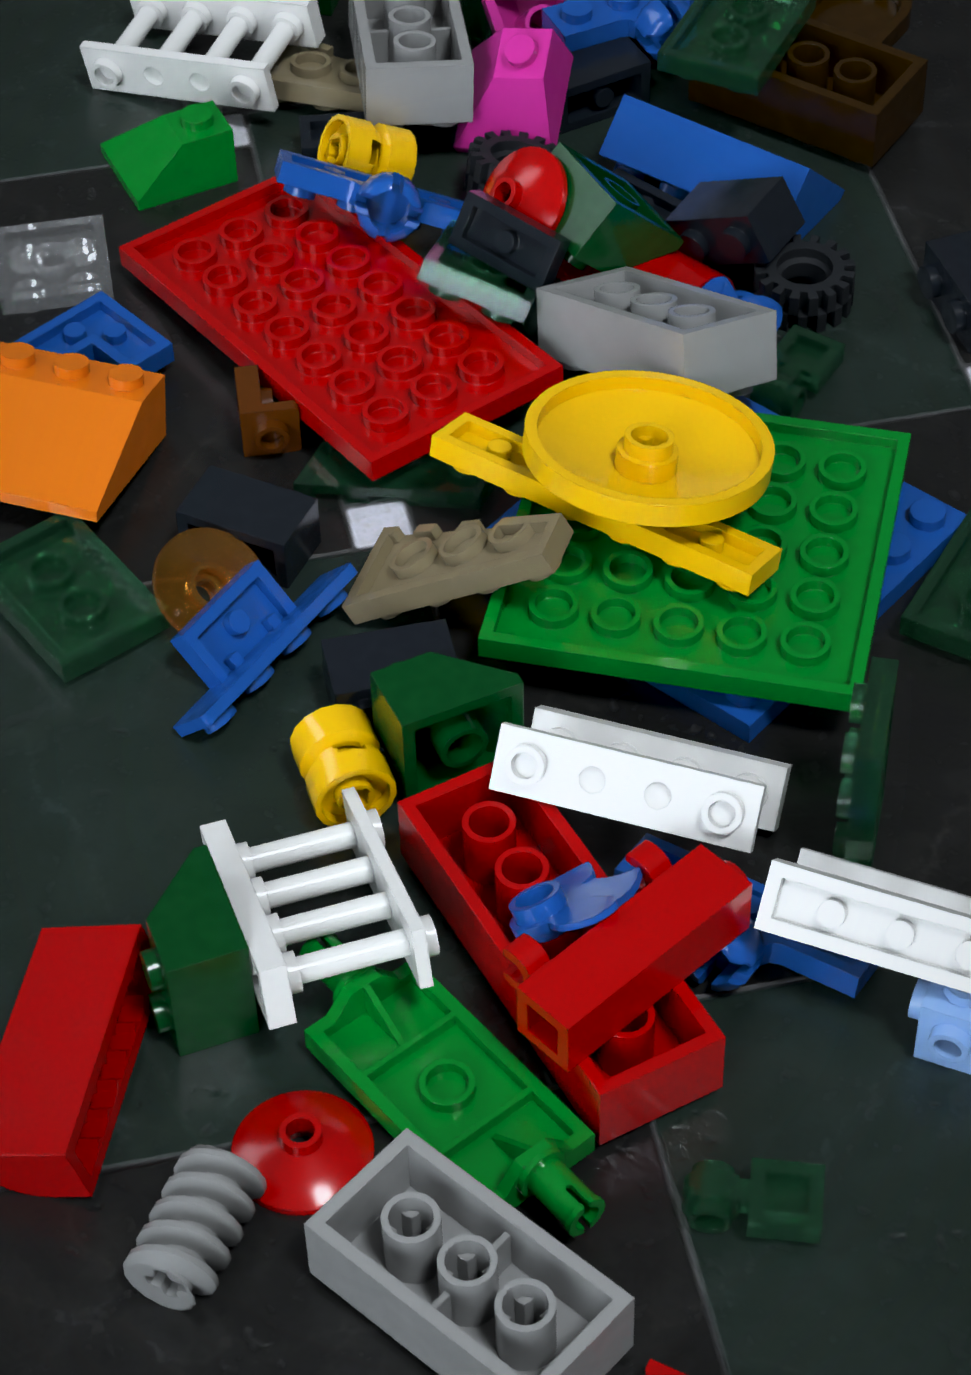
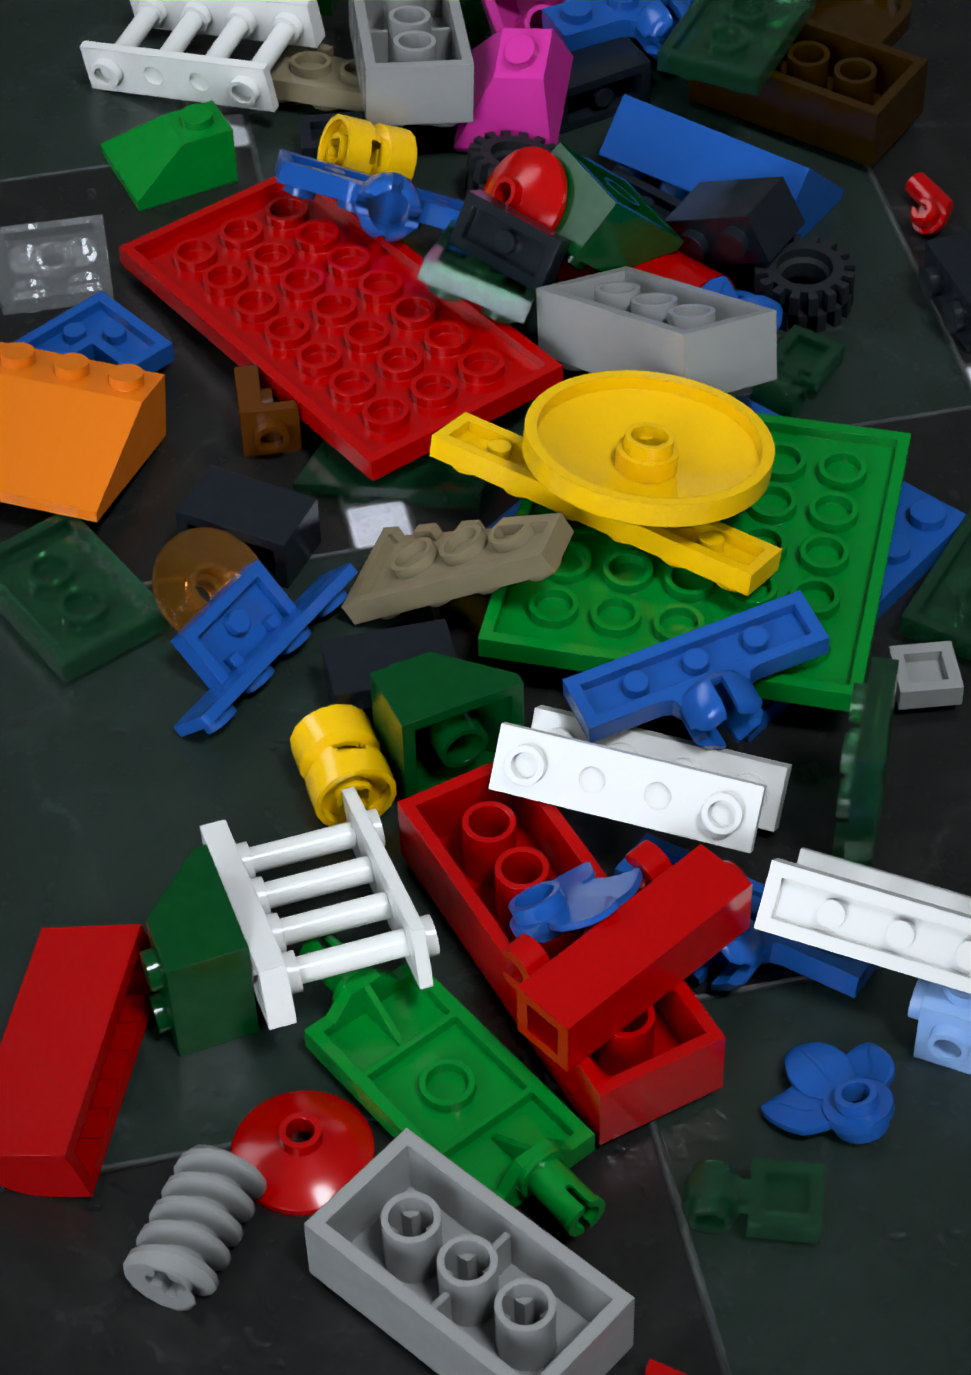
(700, 674): none -> blue plate
(835, 1092): none -> blue plate
(927, 675): none -> light grey plate
(933, 204): none -> red arm

